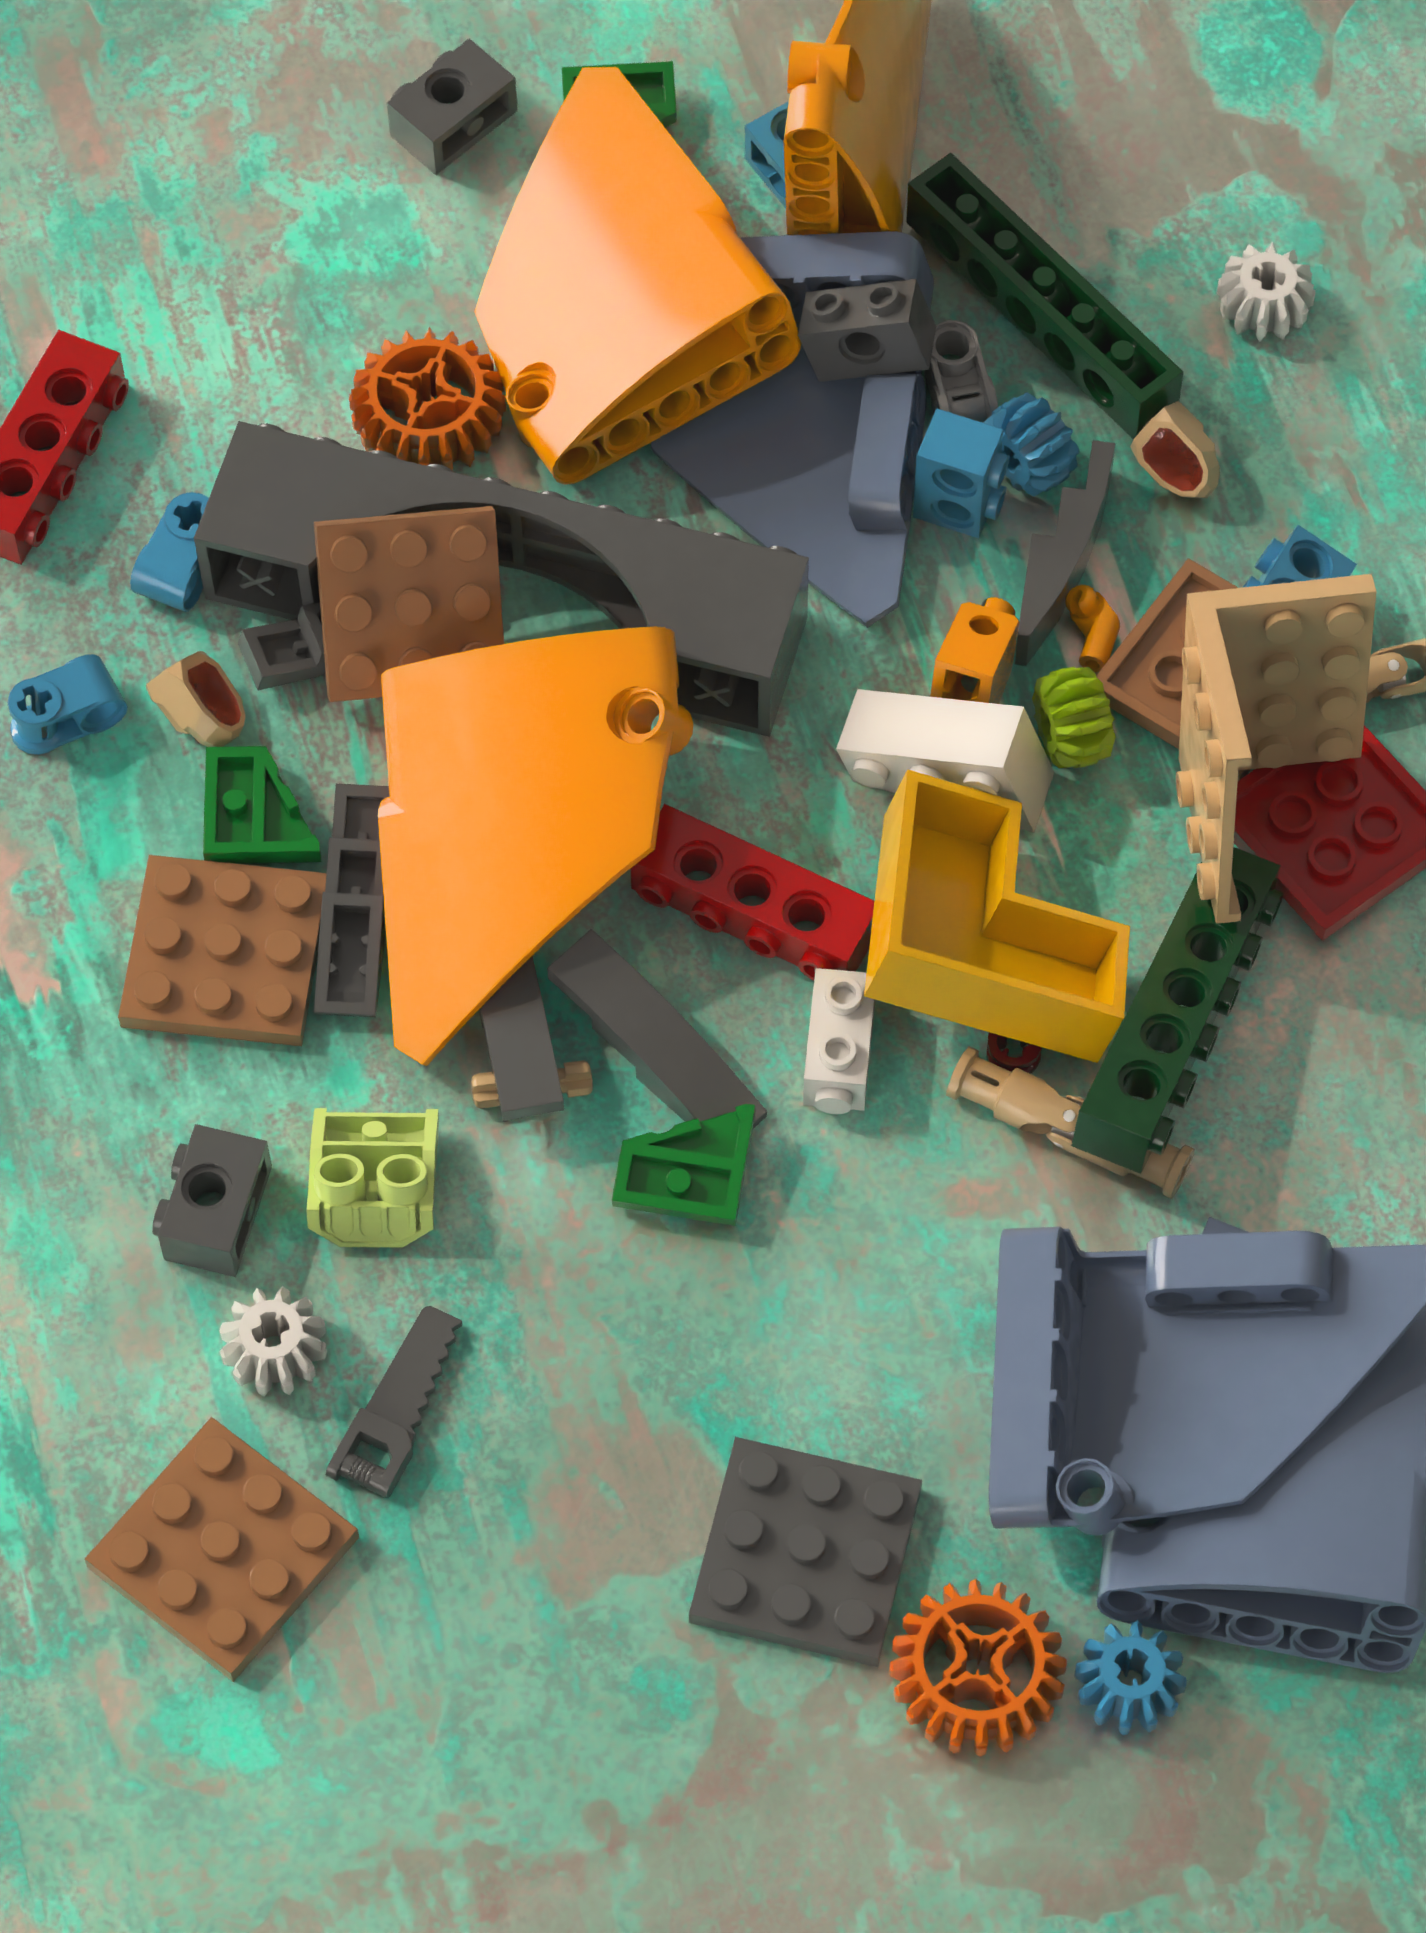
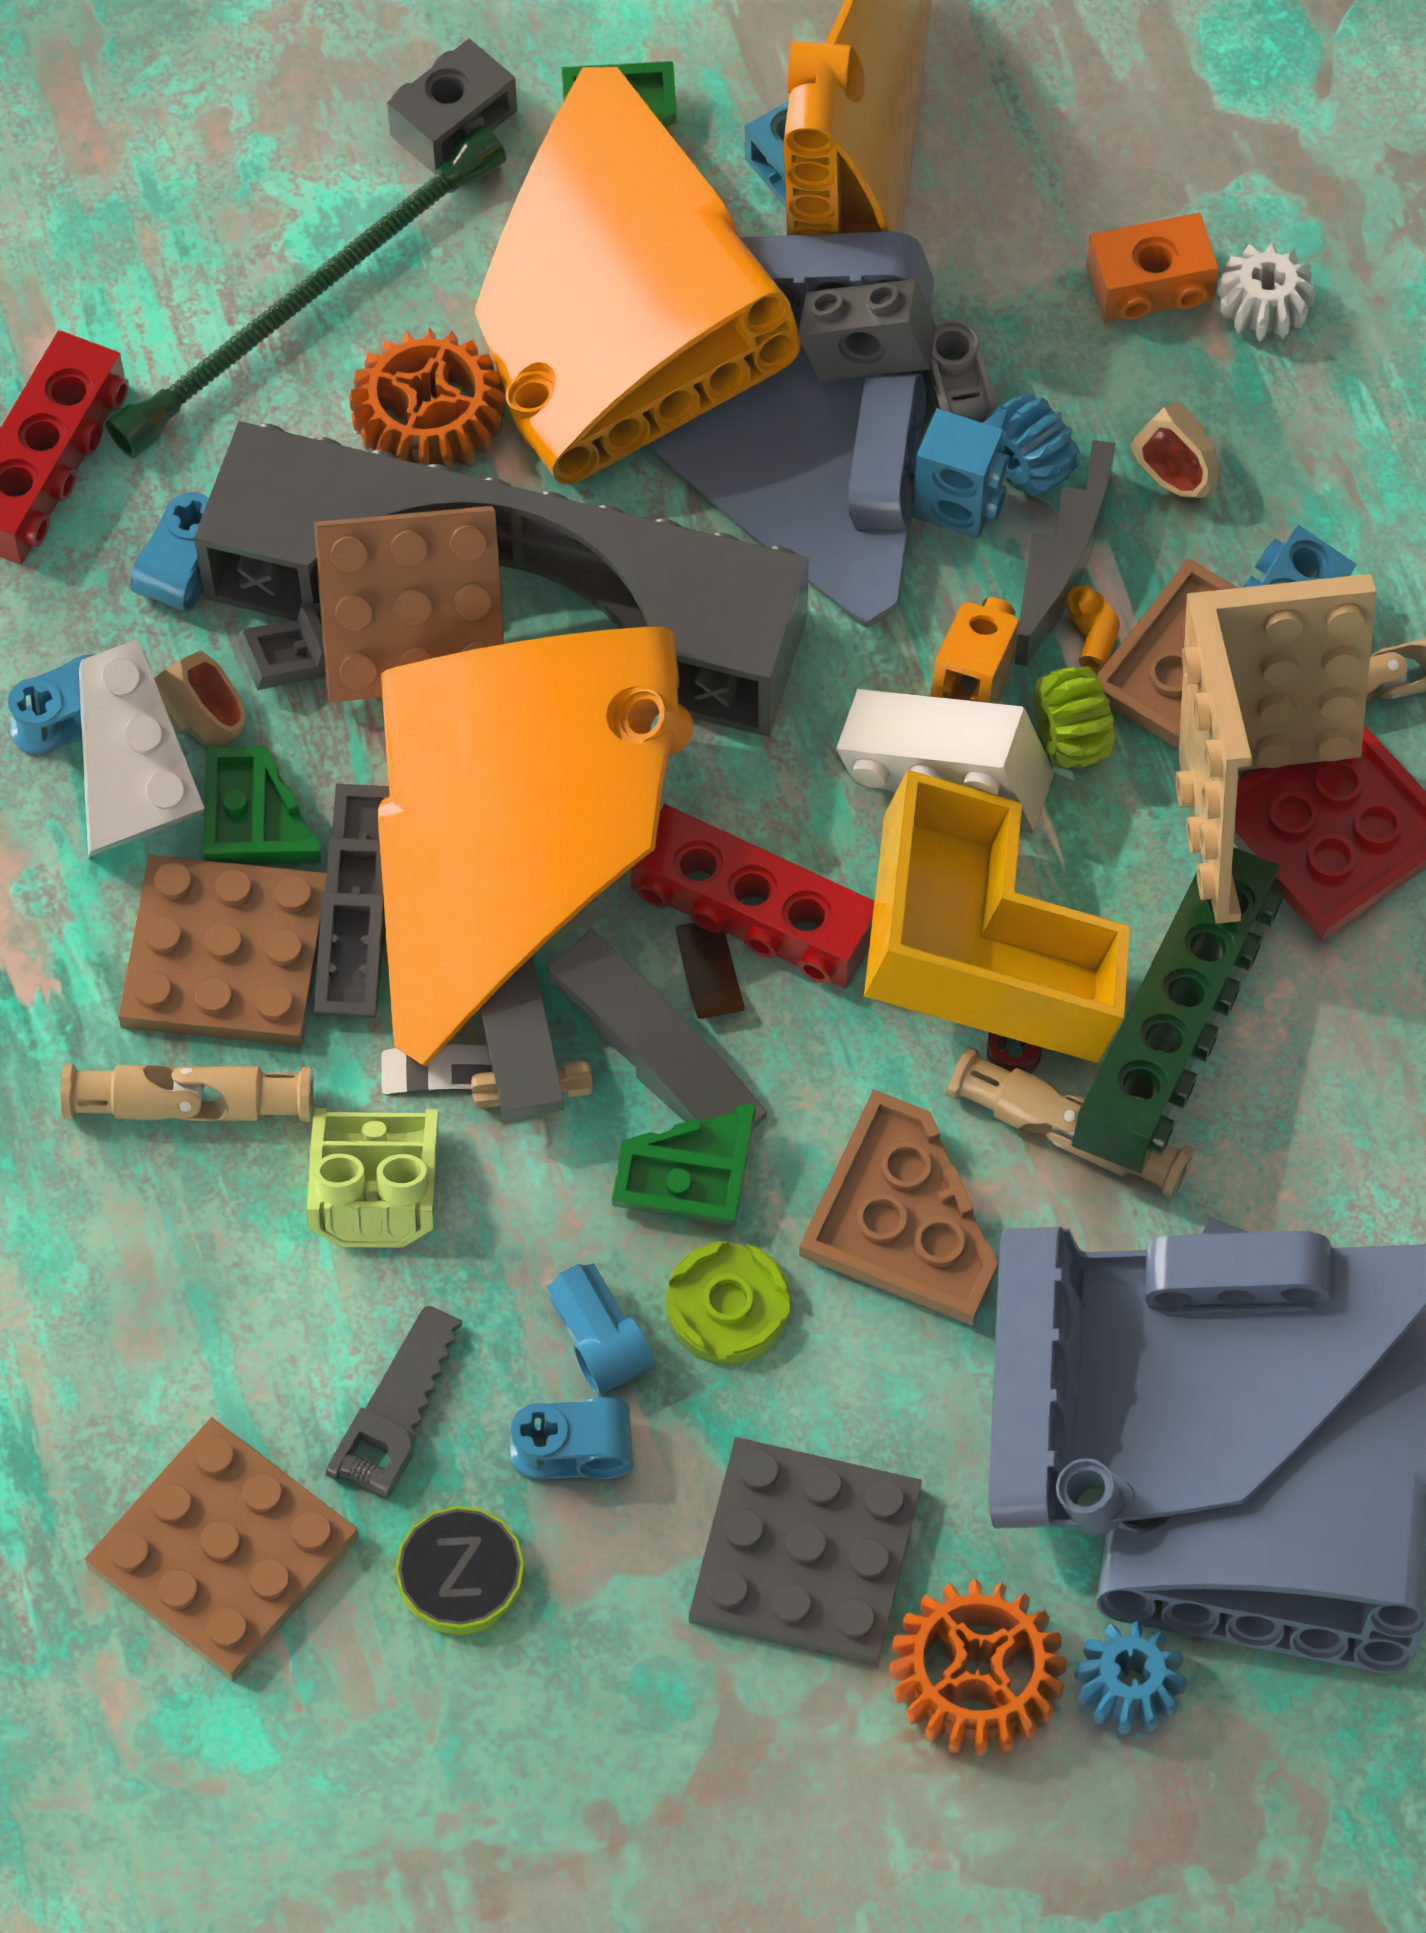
(130, 752): none -> white wedge
(143, 421): none -> dark green hose
(168, 1092): none -> tan piece
(214, 1234): dark grey brick -> none
(248, 1346): white gear -> none
(448, 1070): none -> white sticker
(459, 1570): none -> black tile
(579, 1440): none -> dark azure piece
(606, 1343): none -> dark azure piece
(709, 971): none -> dark brown sticker
(728, 1302): none -> lime tile
(838, 1042): white brick -> none
(902, 1215): none -> medium nougat plate
(1042, 294): dark green brick -> none
(1170, 246): none -> orange brick

